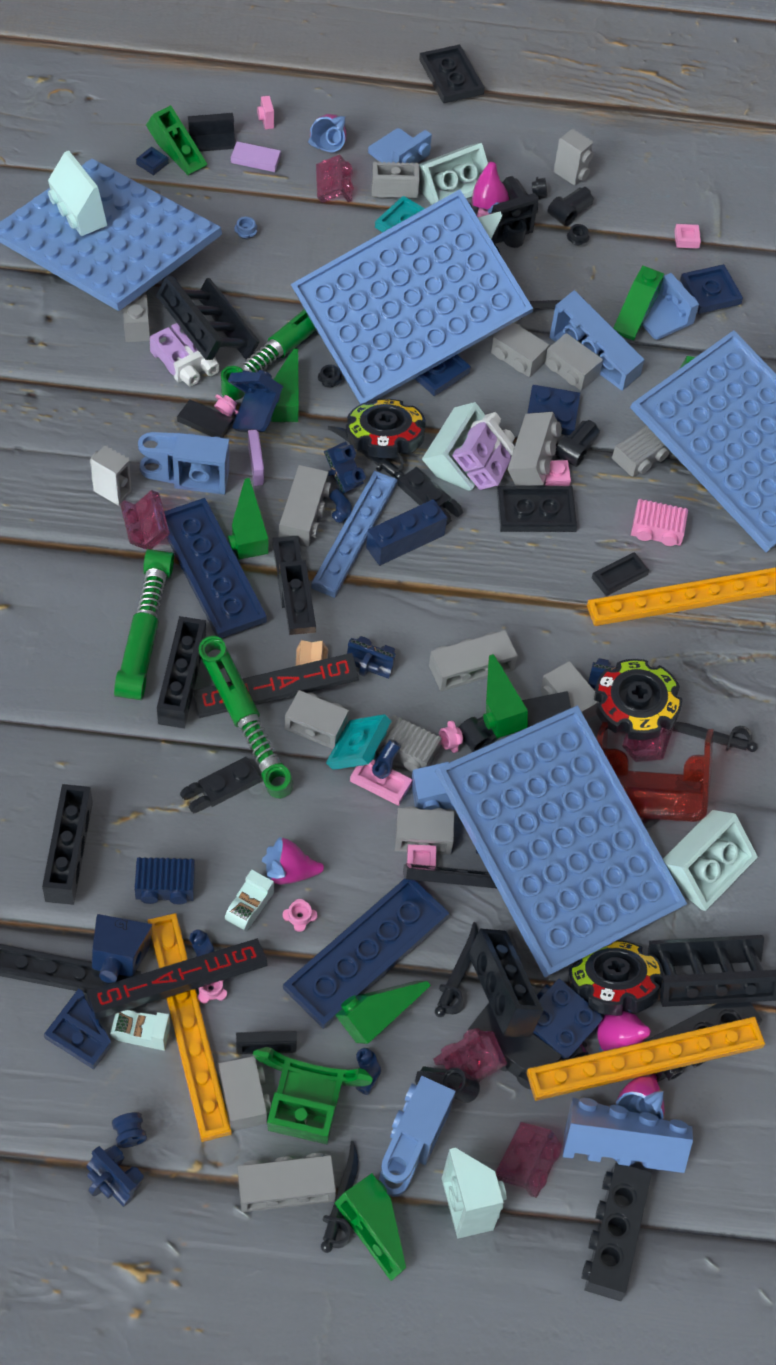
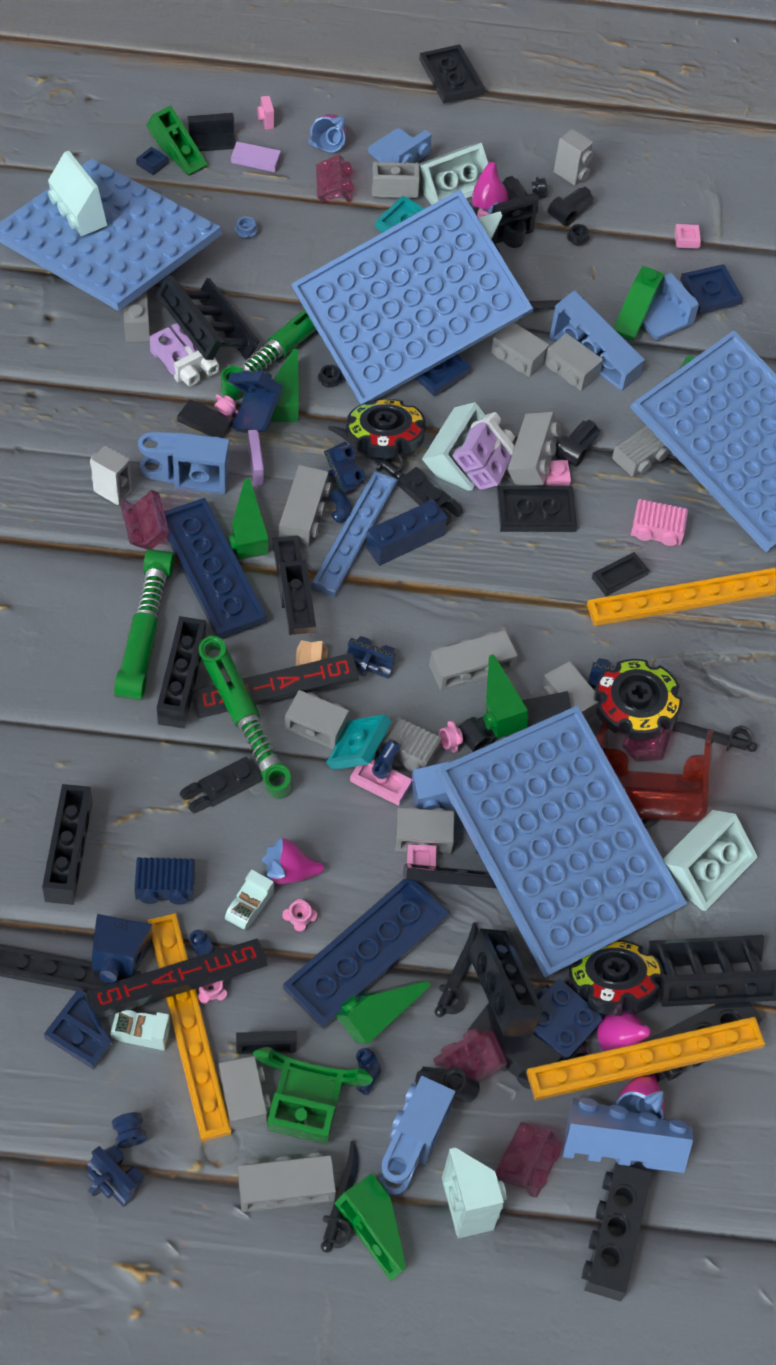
(559, 401): dark blue plate -> none

